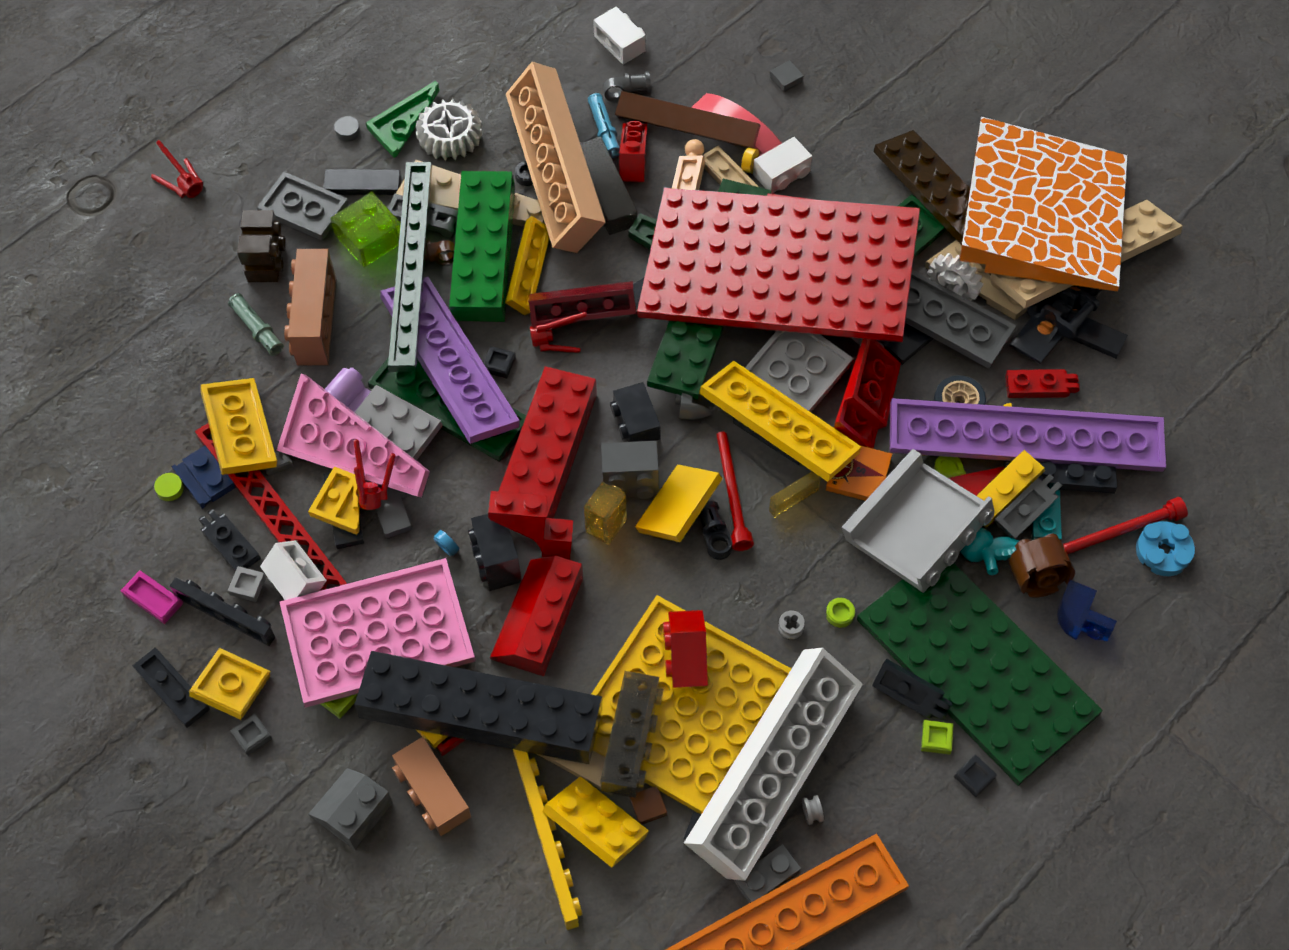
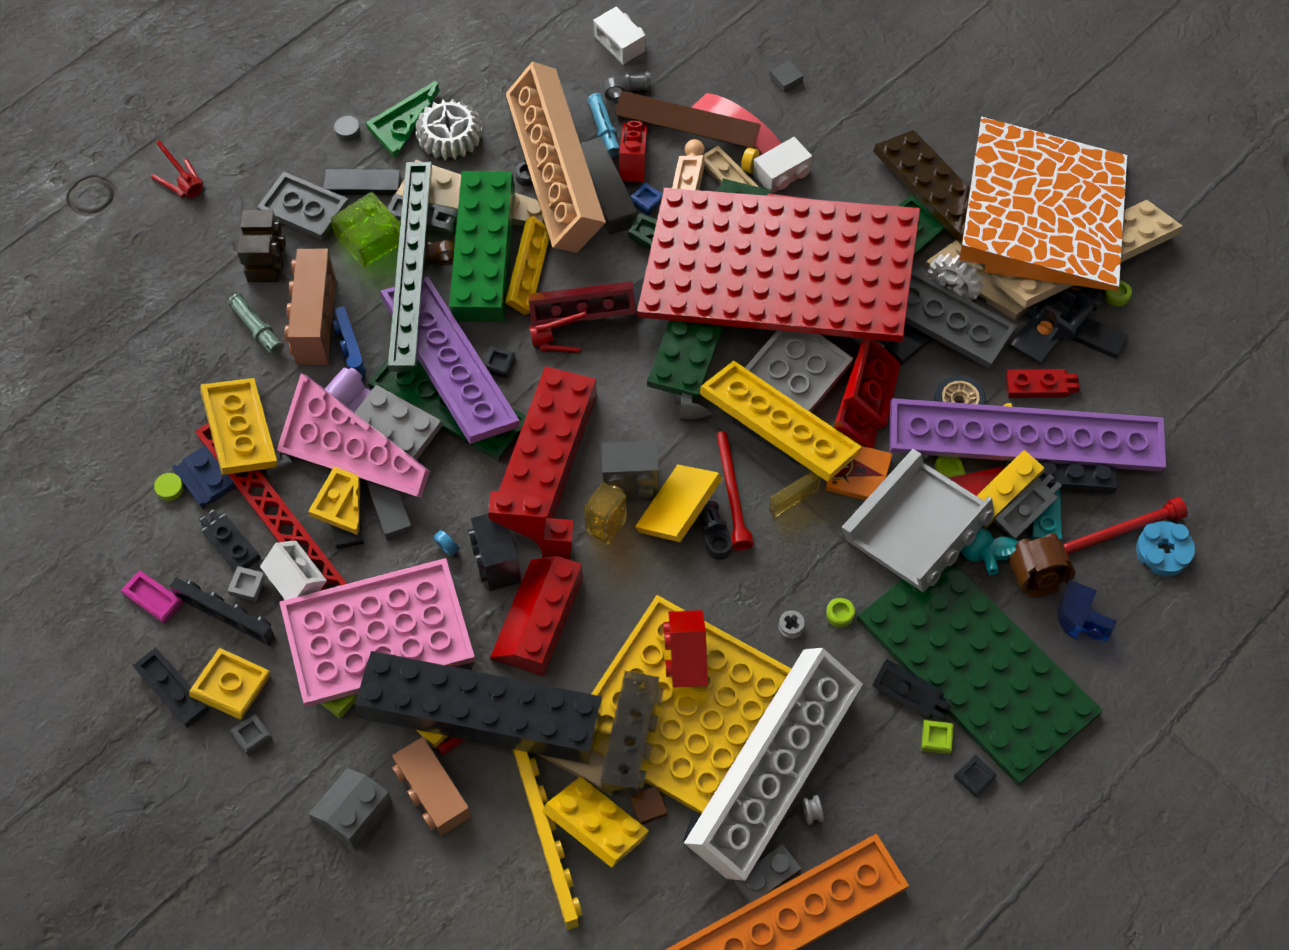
(349, 344): none -> blue plate
(369, 492): red plant -> none
(635, 414): black brick -> none
(646, 199): none -> blue tile
(1119, 297): none -> lime tile

